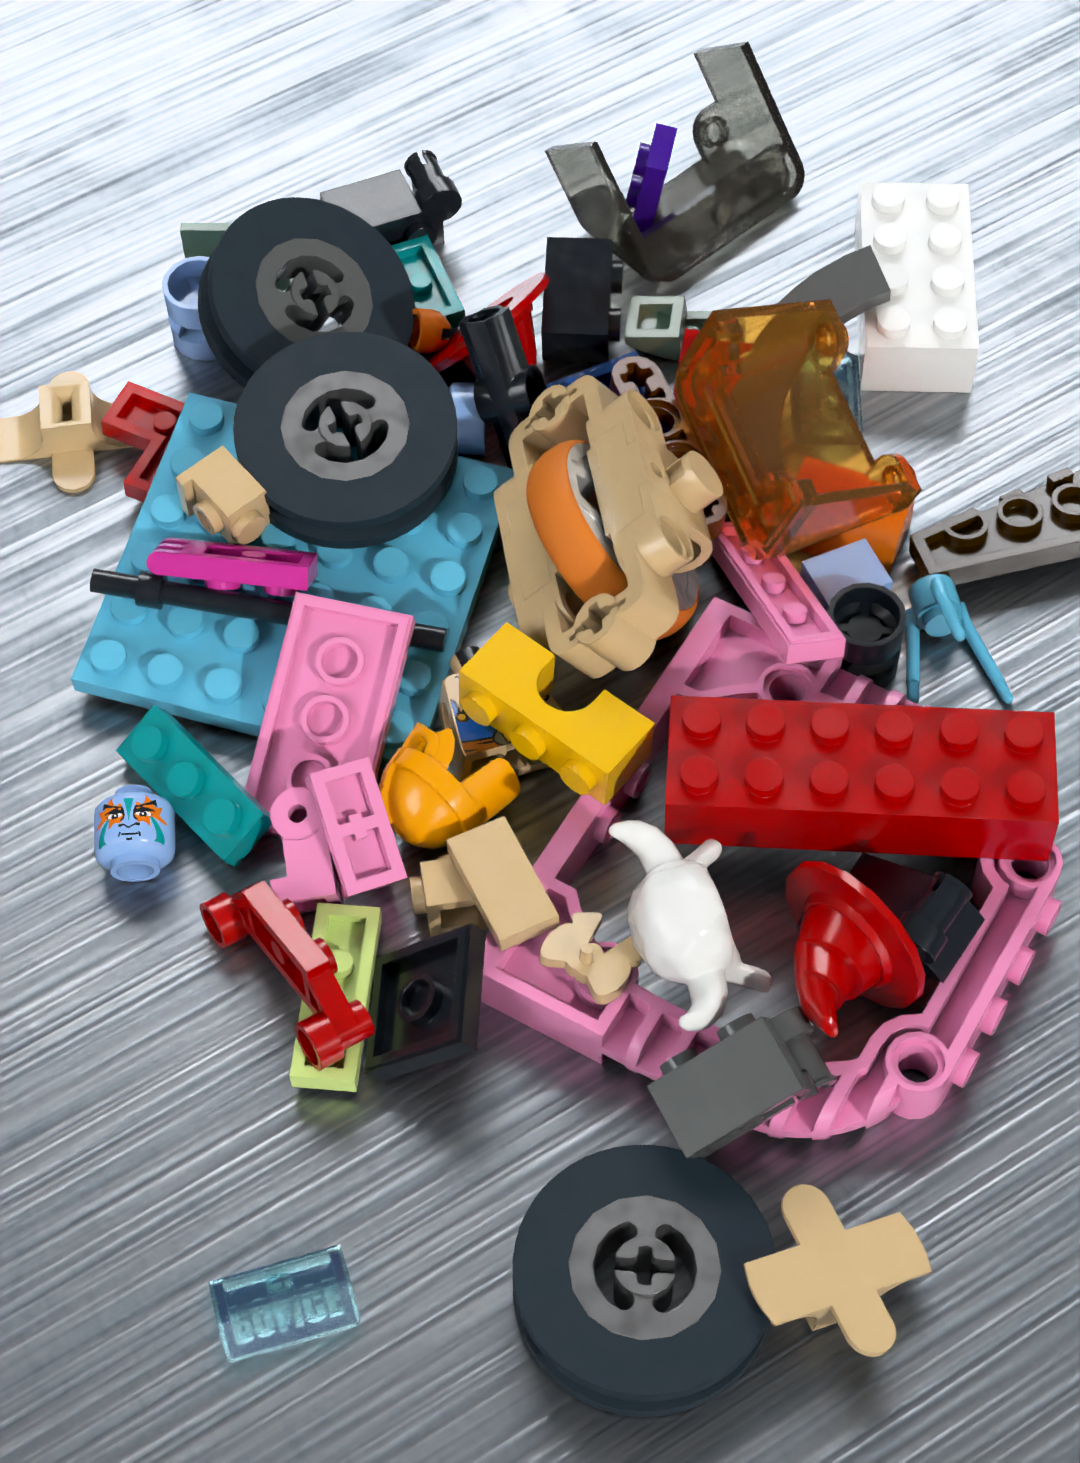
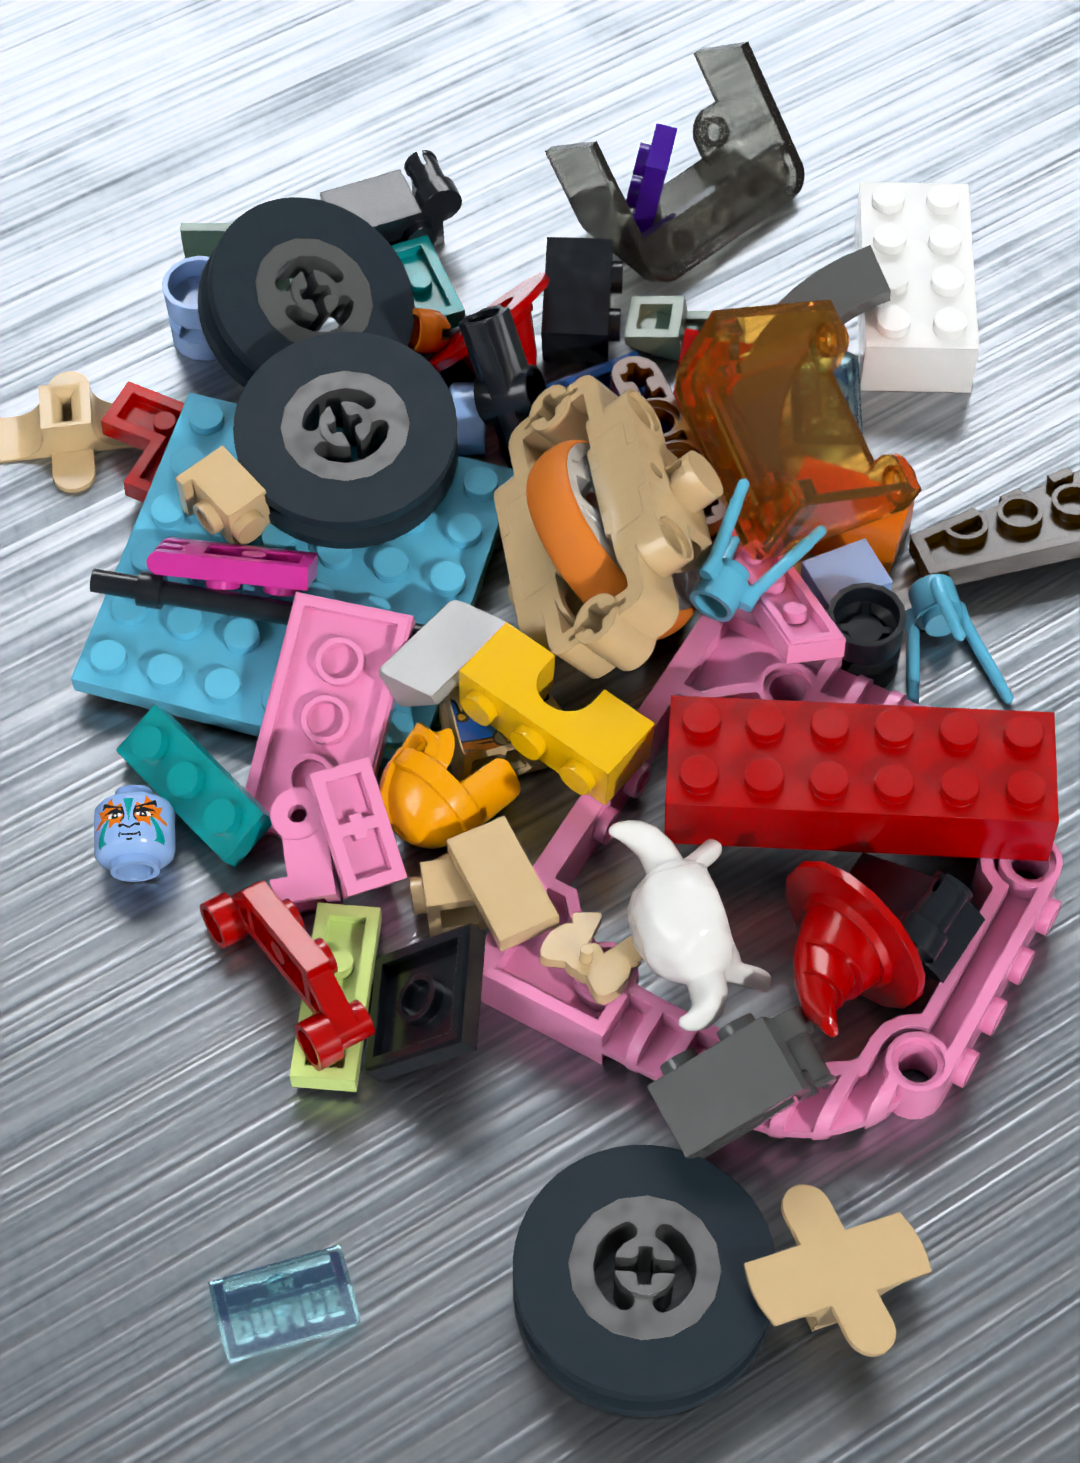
(431, 659): none -> slope
(724, 581): none -> medium azure plant

